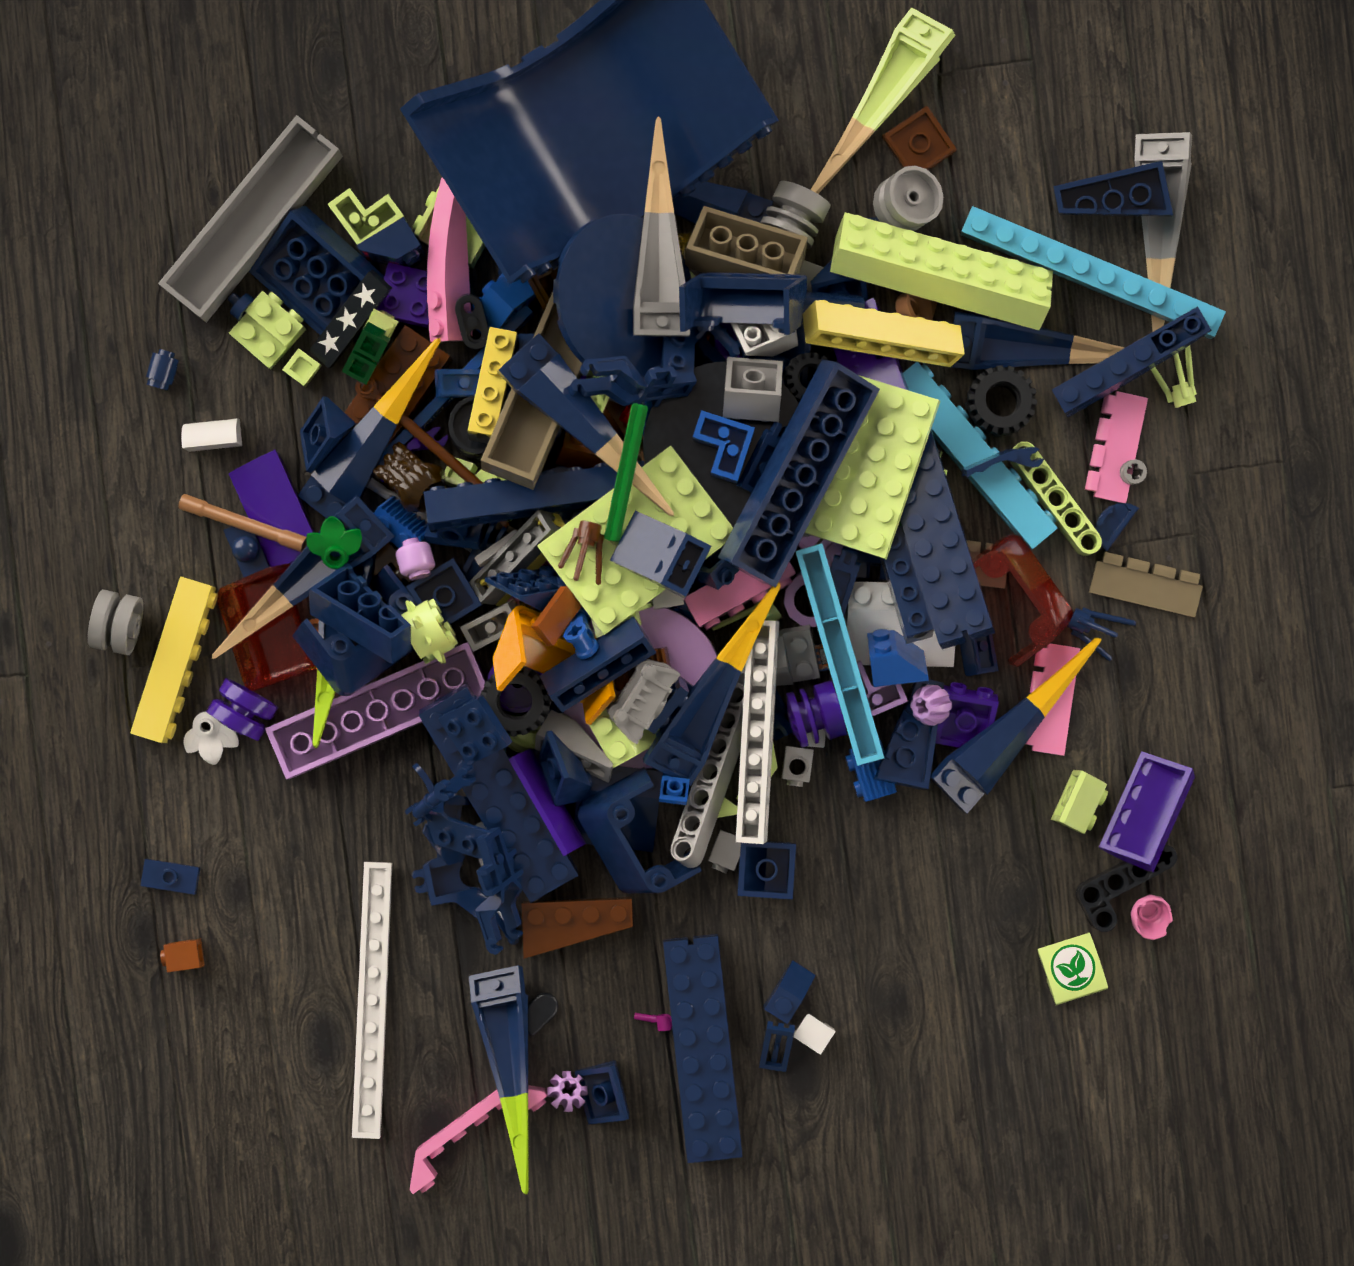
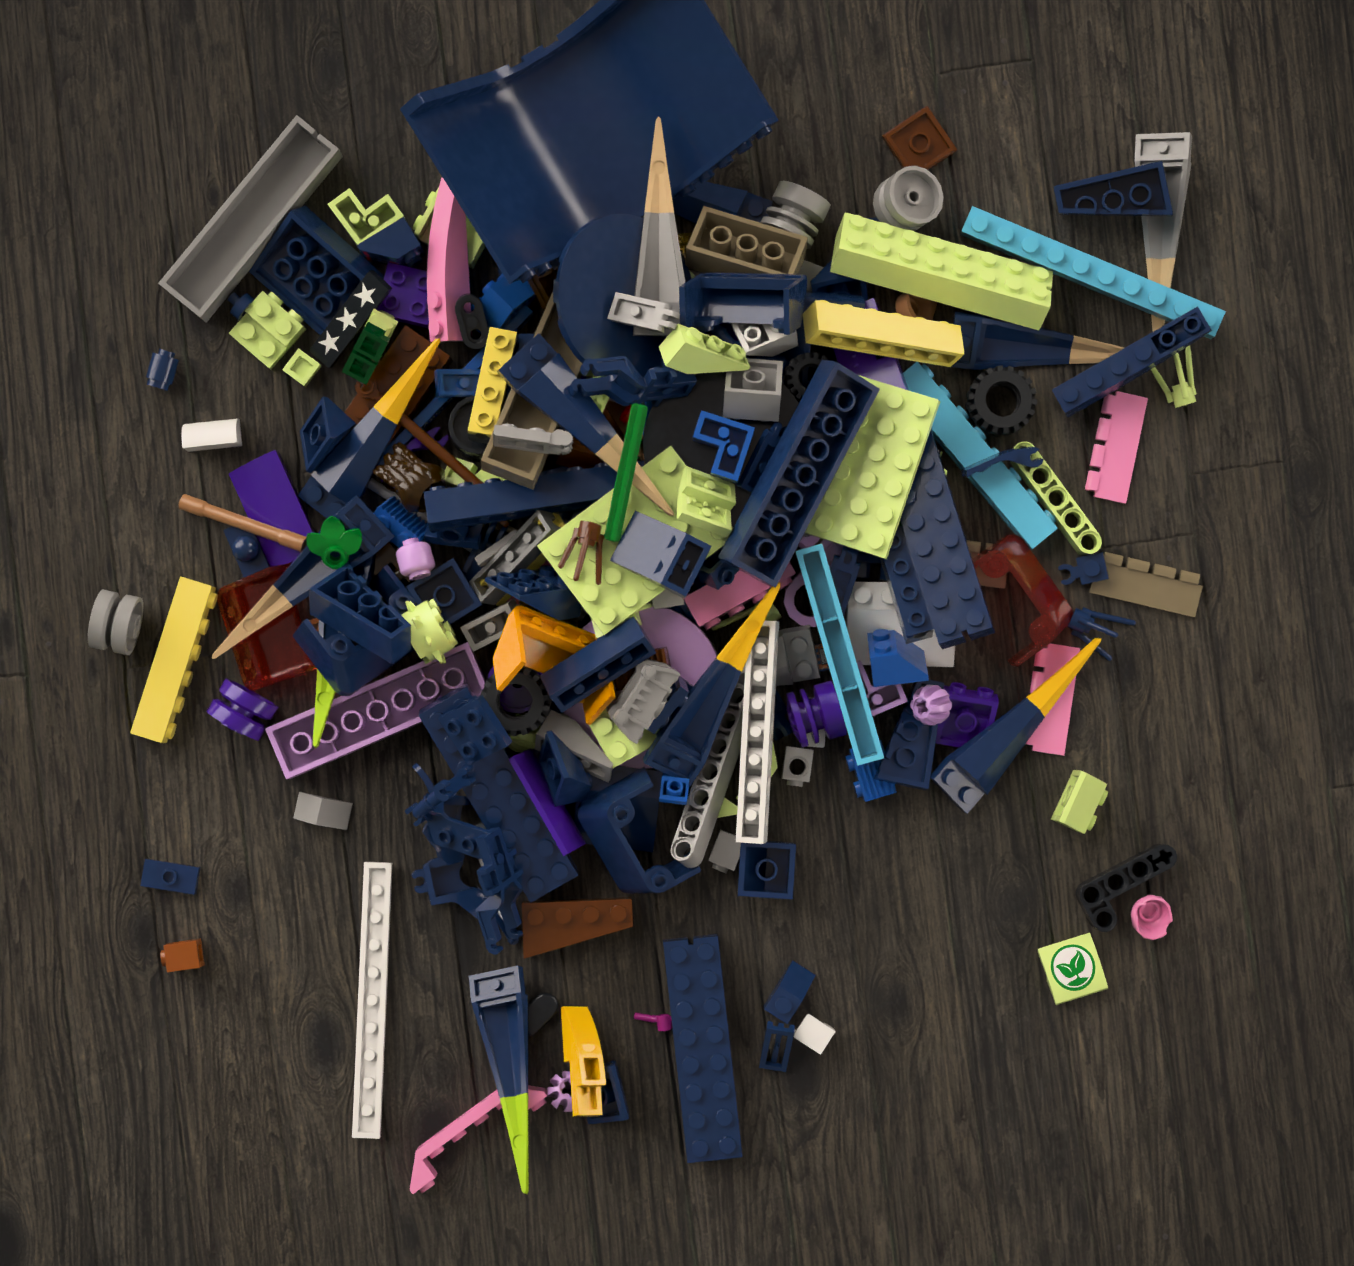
(211, 741): white plate -> none
(323, 811): none -> light grey slope
(532, 439): none -> light grey hinge
(556, 616): dark orange tile -> none
(581, 635): blue connector -> none
(586, 1062): none -> yellow slope
(642, 313): none -> light grey hinge
(697, 352): none -> yellowish green slope
(705, 501): none -> yellowish green slope
(906, 61): yellowish green plate -> none
(978, 655): dark blue slope -> none
(1088, 568): none -> dark blue plate
(1113, 521): dark blue tile -> none
(1127, 478): light grey bush -> none
(1147, 811): dark purple slope -> none

